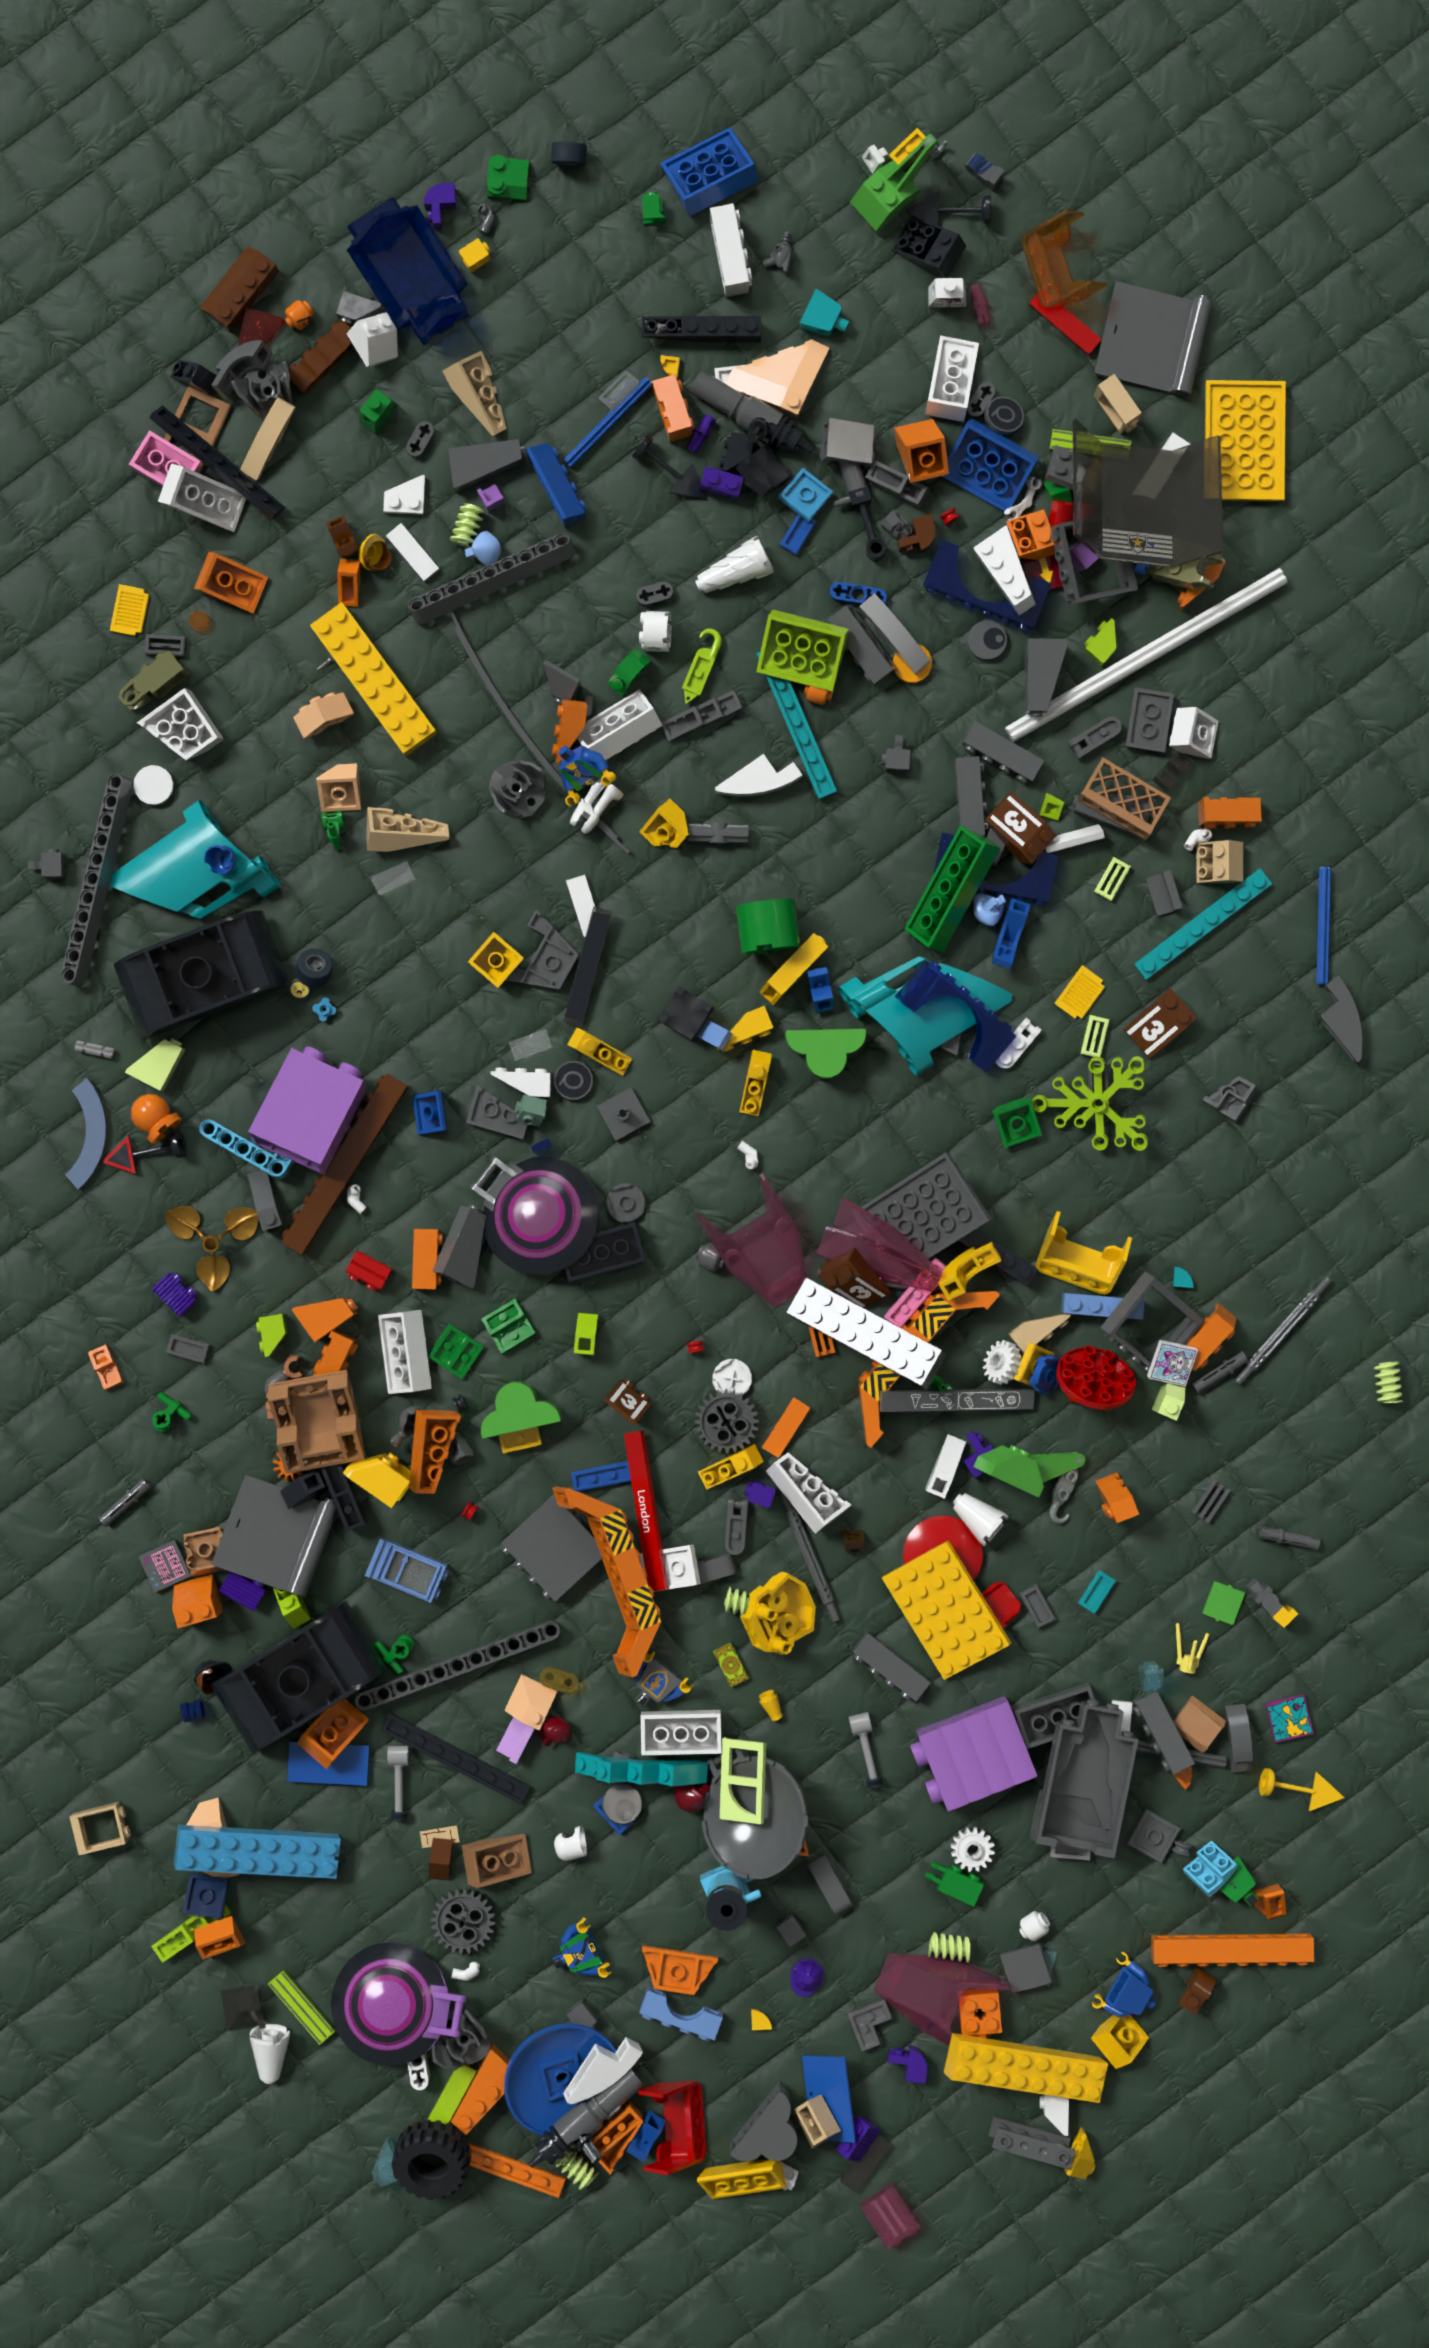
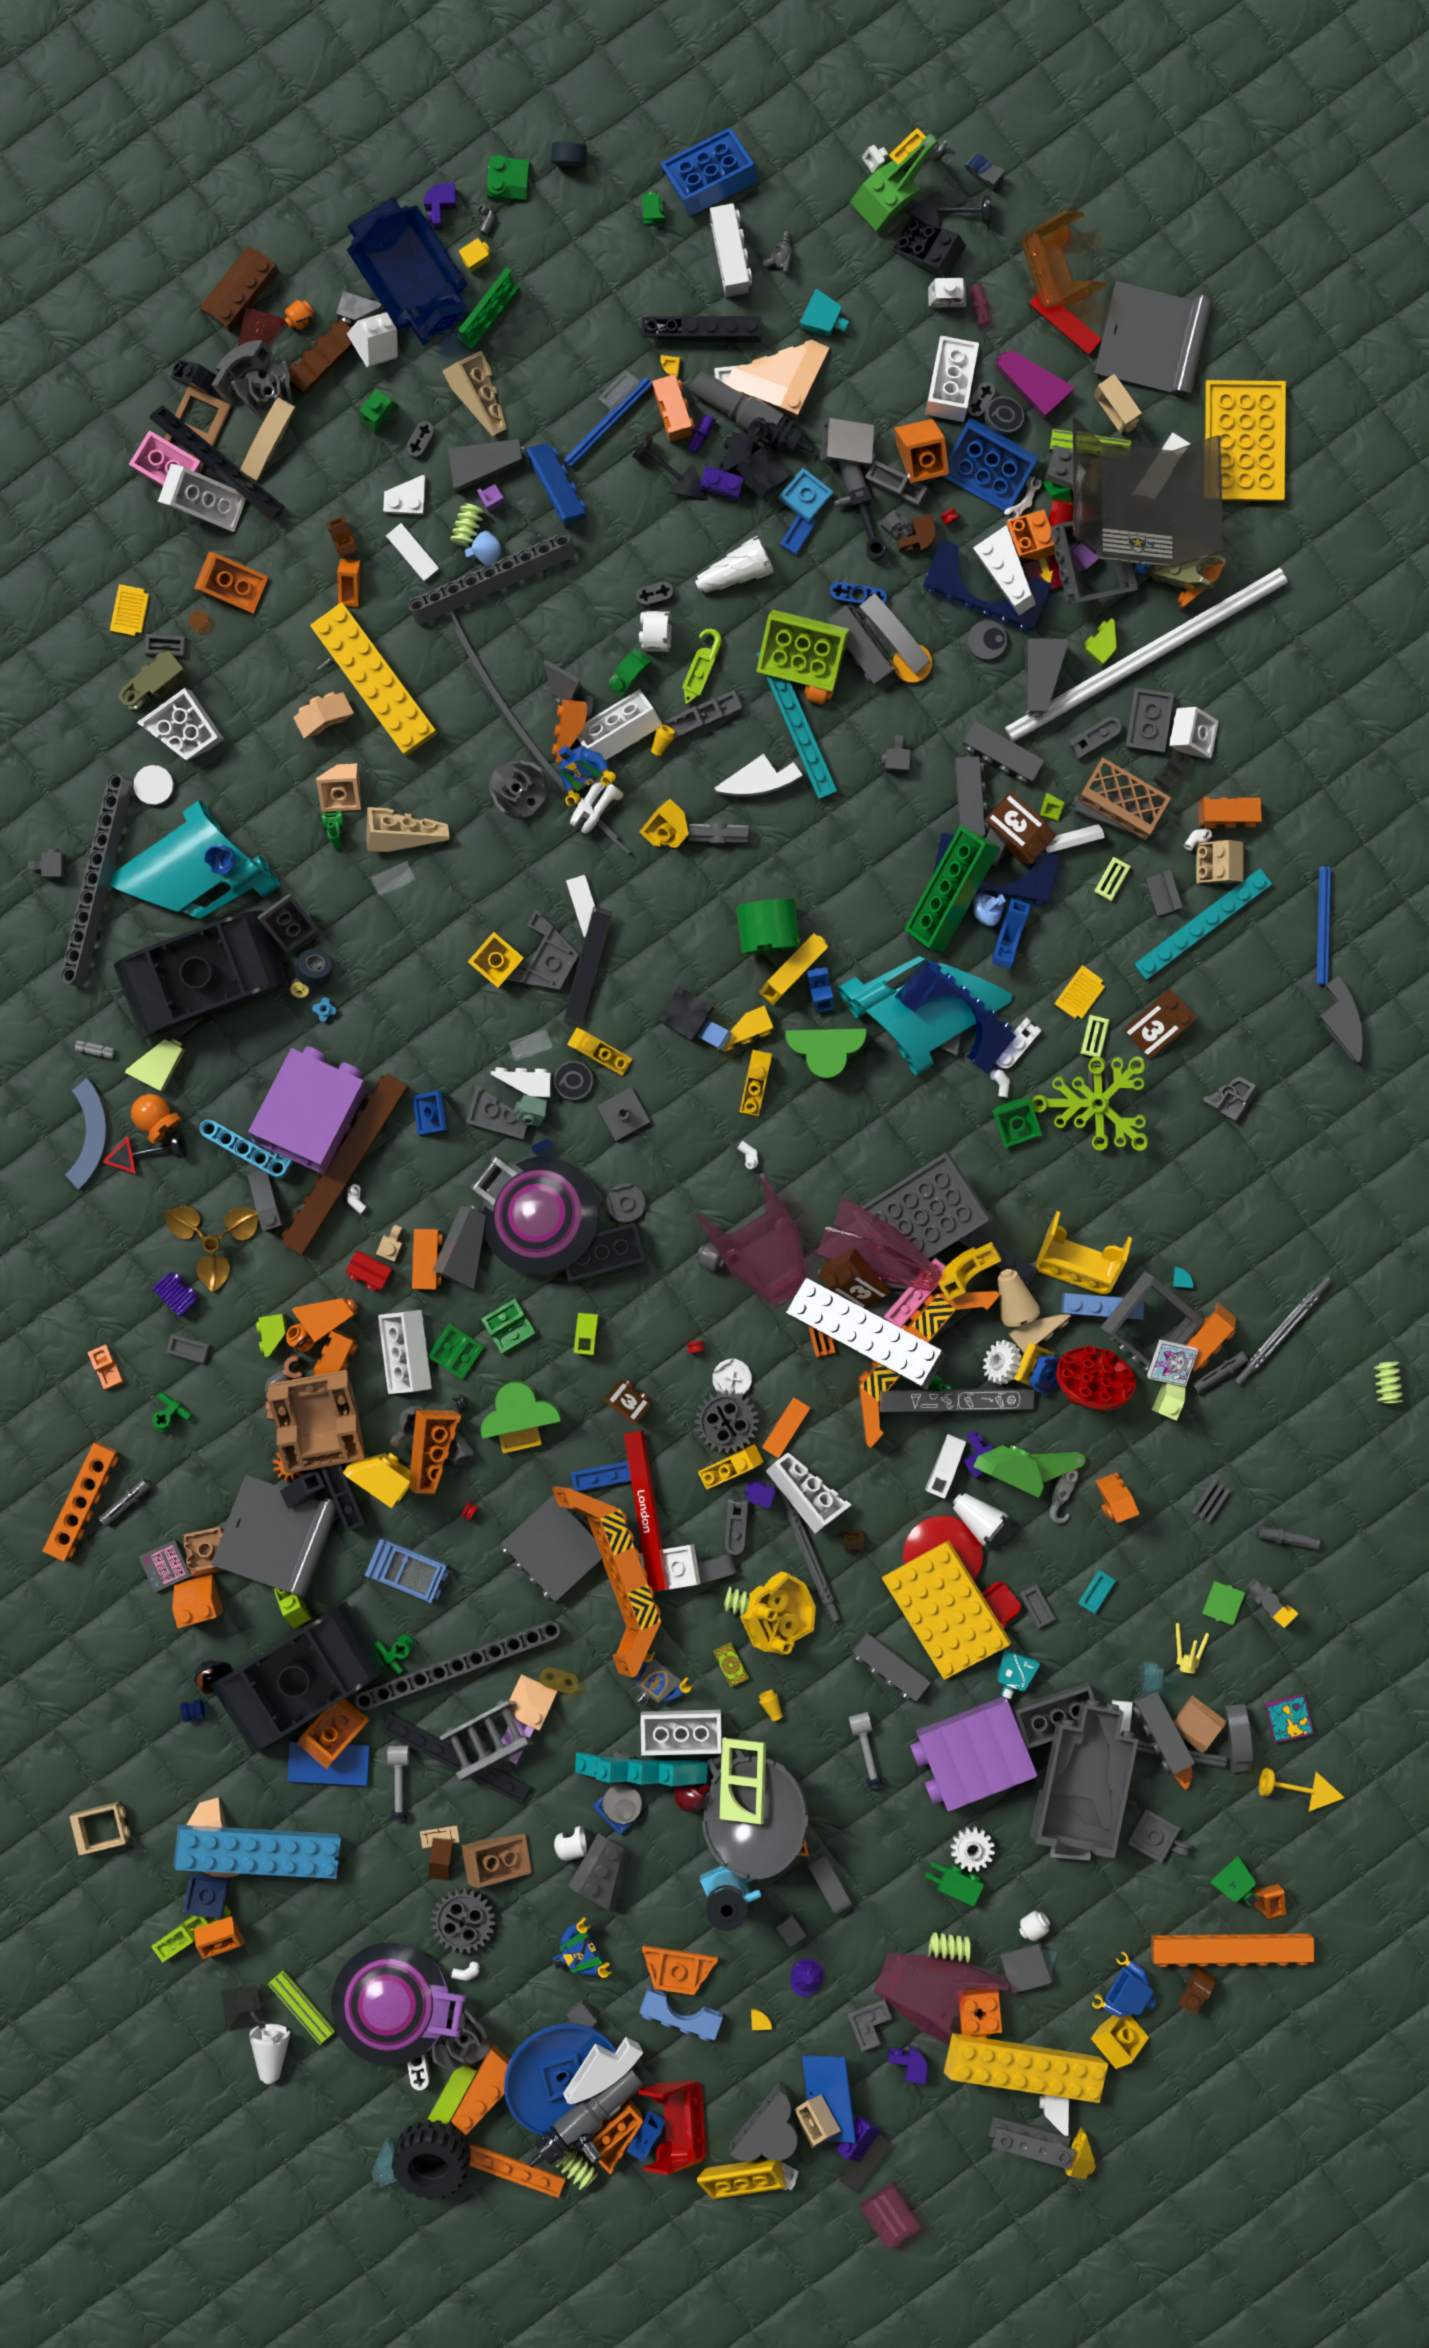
(54, 1544): none -> orange brick
(243, 1590): dark purple brick -> none
(288, 922): none -> dark grey slope
(299, 1338): none -> orange head
(374, 553): yellow piece -> none
(389, 1245): none -> tan plate
(488, 310): none -> green fence
(502, 1752): none -> dark grey fence
(555, 1730): dark red piece -> none
(601, 1873): none -> dark grey wedge
(663, 737): none -> yellow cone
(1004, 1082): none -> white arm
(1015, 1300): none -> tan cone
(1015, 1672): none -> teal torso
(1034, 384): none -> magenta slope
(1210, 1868): medium azure slope -> none

